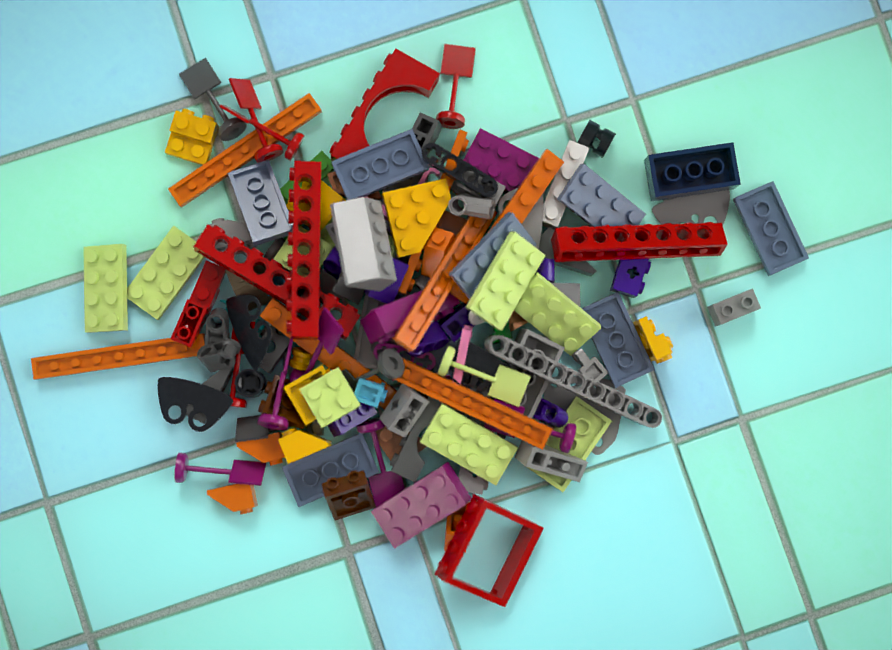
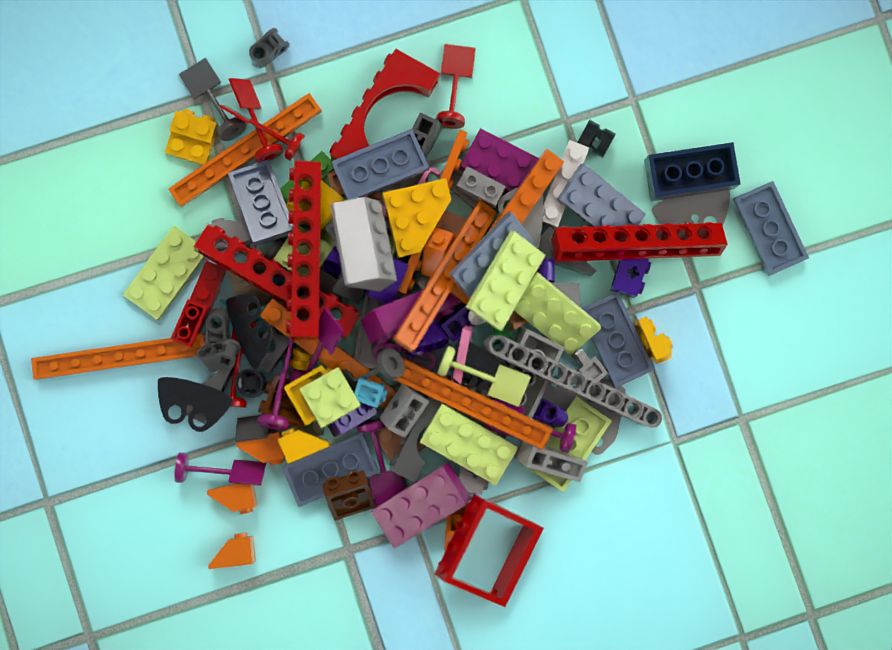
(105, 288): yellowish green plate -> none
(235, 552): none -> orange slope
(271, 45): none -> dark grey piece
(457, 173): black beam -> none
(473, 206): light grey piece -> none
(734, 307): light grey brick -> none

